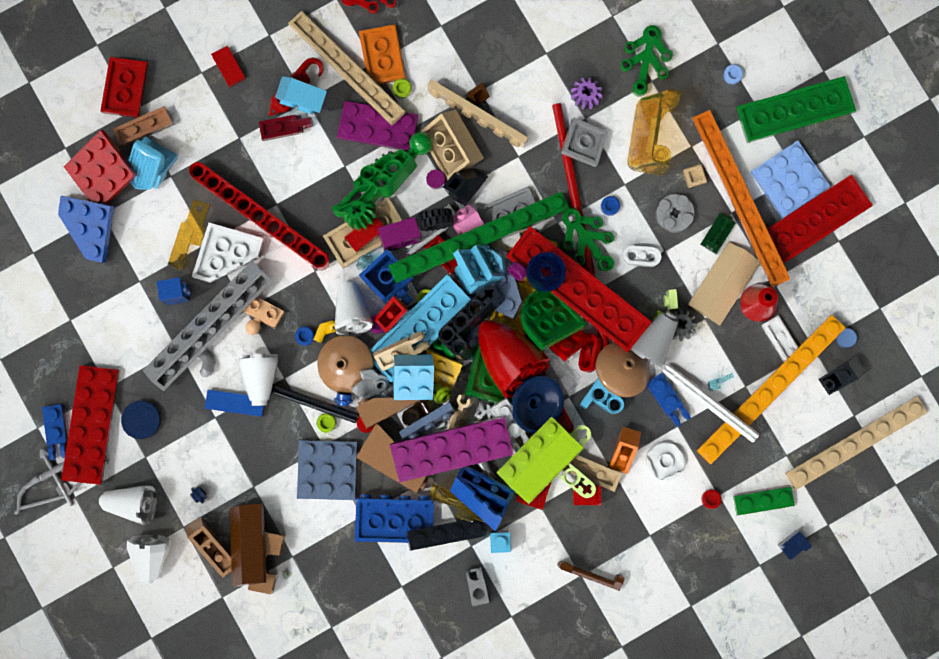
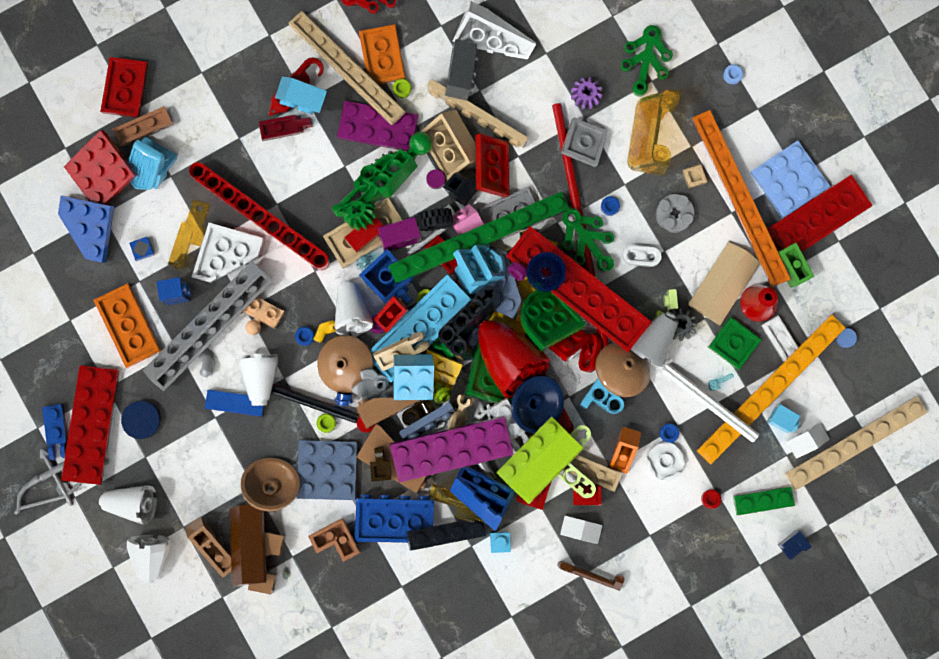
(127, 325): none -> orange tile
(141, 248): none -> tile
(198, 494): dark blue plate -> none
(228, 66): red tile -> none
(273, 475): none -> medium nougat dish
(337, 535): none -> nougat brick
(379, 468): none -> dark brown plate
(462, 70): none -> dark grey brick
(477, 94): reddish brown slope -> none
(477, 587): light grey leg -> none
(492, 33): none -> white wedge
(492, 165): none -> red plate
(581, 530): none -> white slope
(667, 398): blue hinge -> none
(669, 433): none -> blue tile
(718, 233): dark green hinge -> none
(734, 343): none -> green tile
(784, 419): none -> medium azure brick
(795, 109): green plate -> none
(795, 265): none -> bright green slope
(808, 440): none -> white slope
(843, 375): black slope -> none

